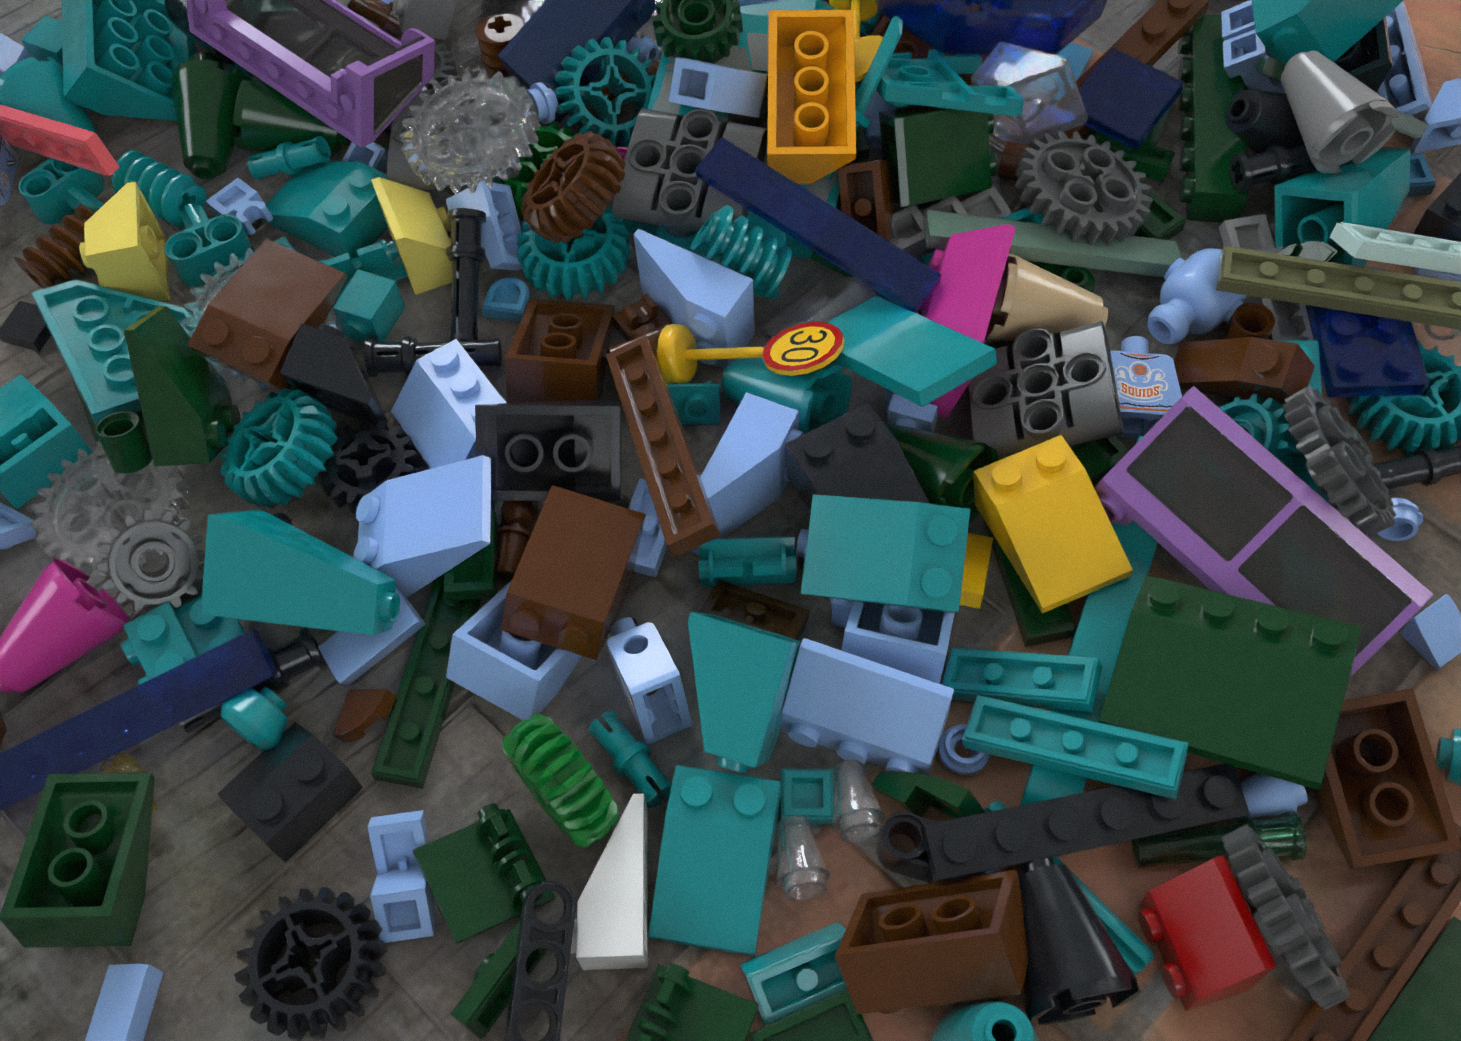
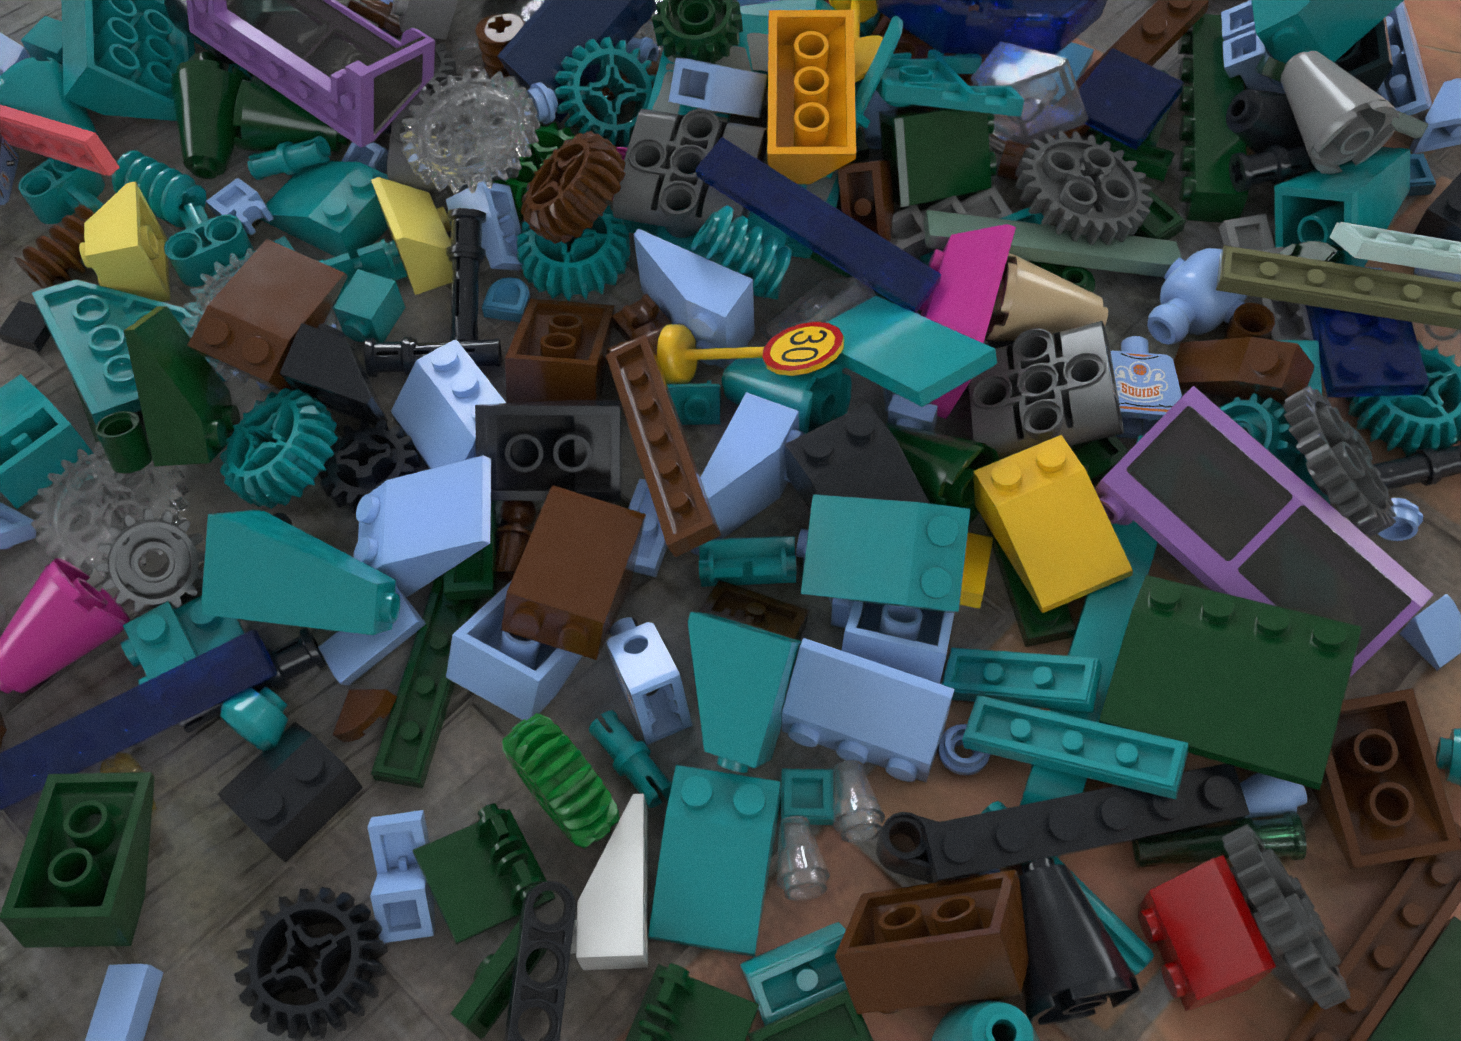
(920, 791): dark green slope -> none

